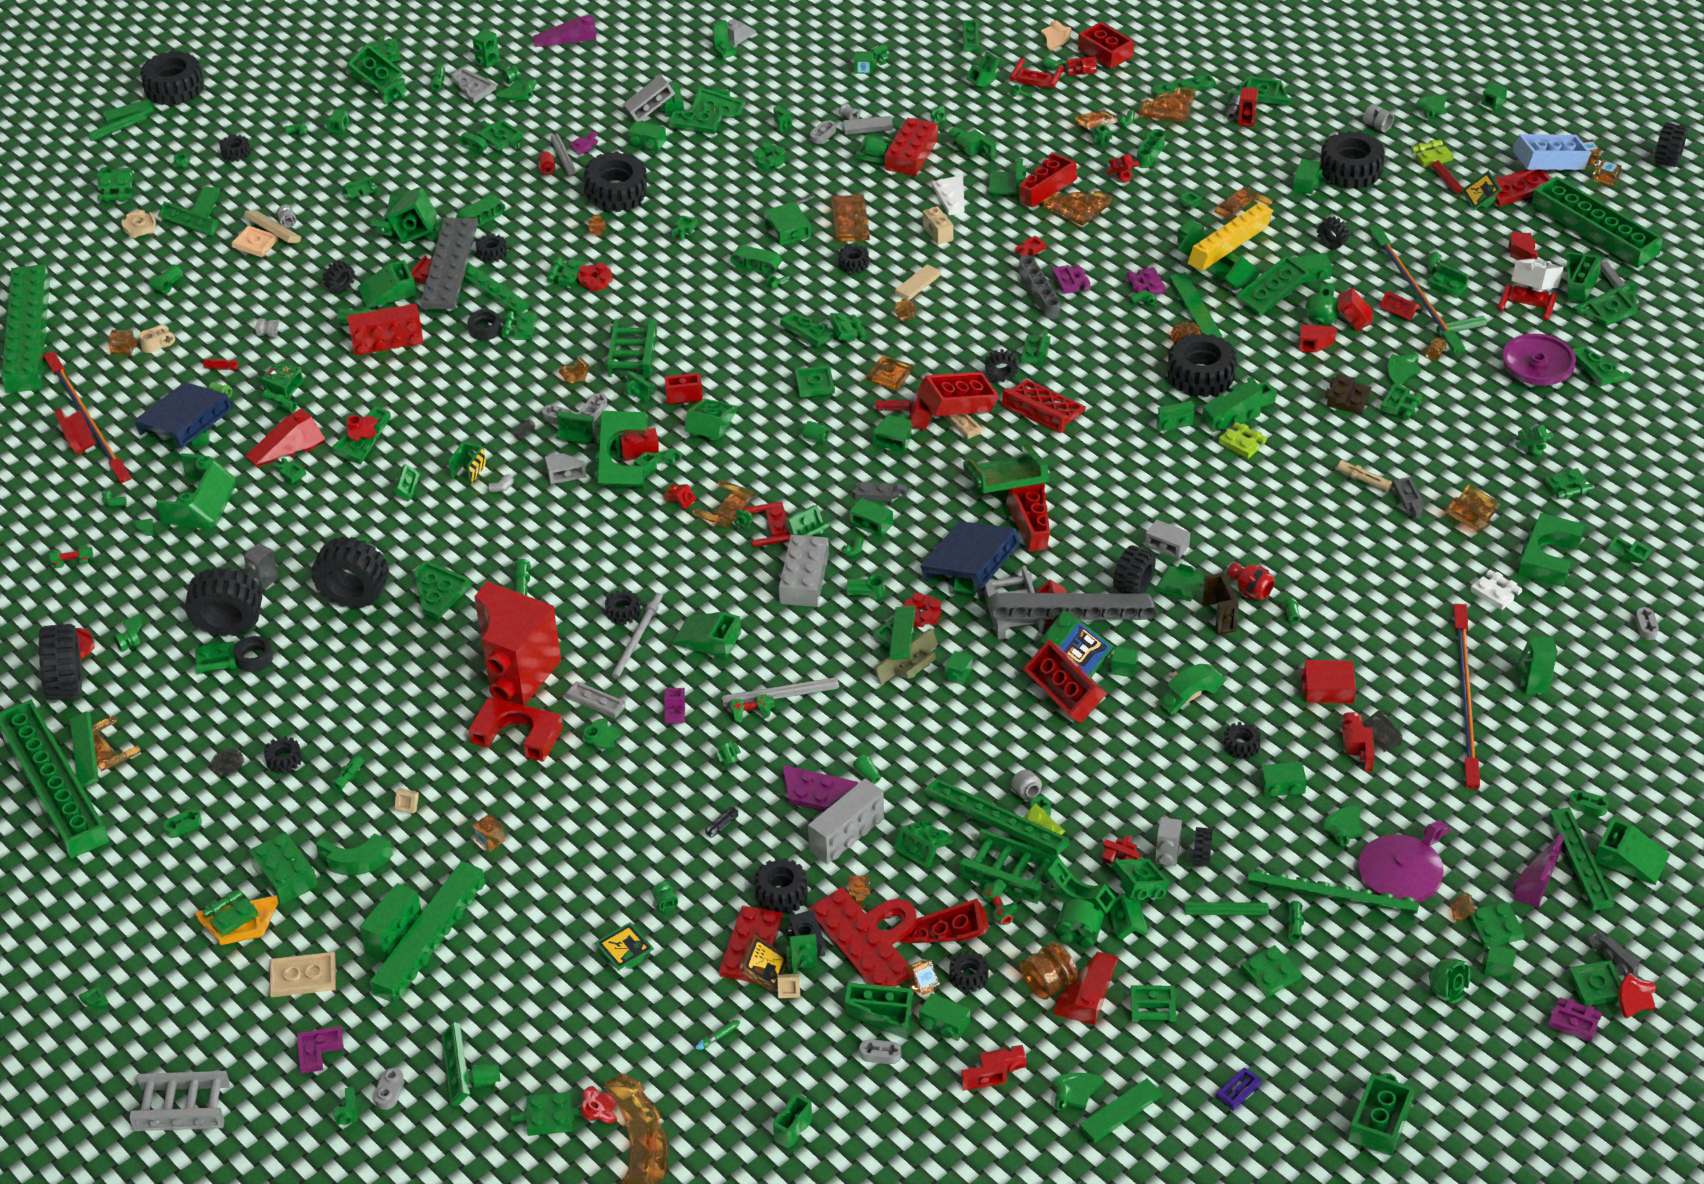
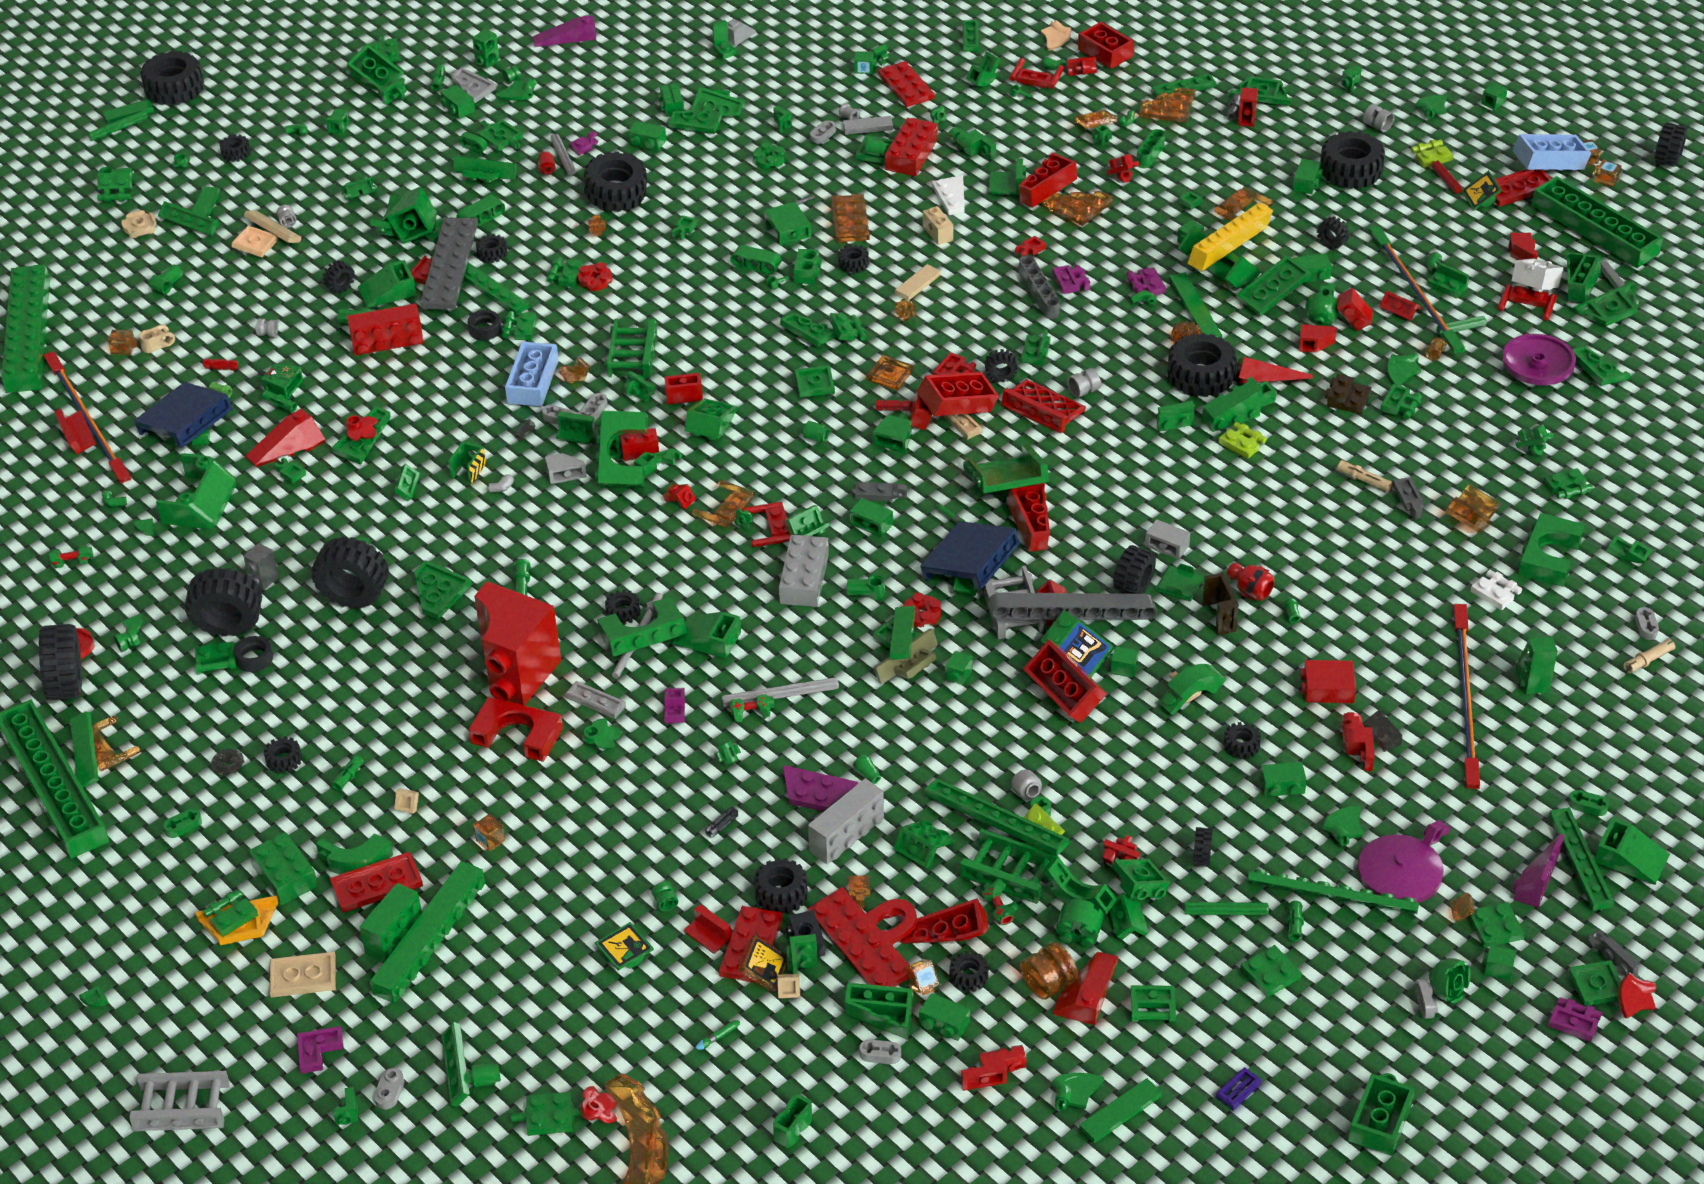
(375, 881): none -> red plate
(457, 101): none -> green brick
(483, 169): none -> green bracket
(531, 374): none -> light blue brick
(623, 639): none -> green arch
(649, 98): light grey brick -> none
(708, 930): none -> red panel
(807, 266): none -> green brick
(849, 551): green arm -> none
(906, 84): none -> red plate
(949, 514): none -> green piece
(953, 364): none -> red plate
(1082, 382): none -> light grey wheel
(1168, 841): light grey brick -> none
(1265, 371): none -> red wedge
(1350, 77): none -> green bracket
(1424, 996): none -> light grey plate
(1643, 659): none -> tan pin

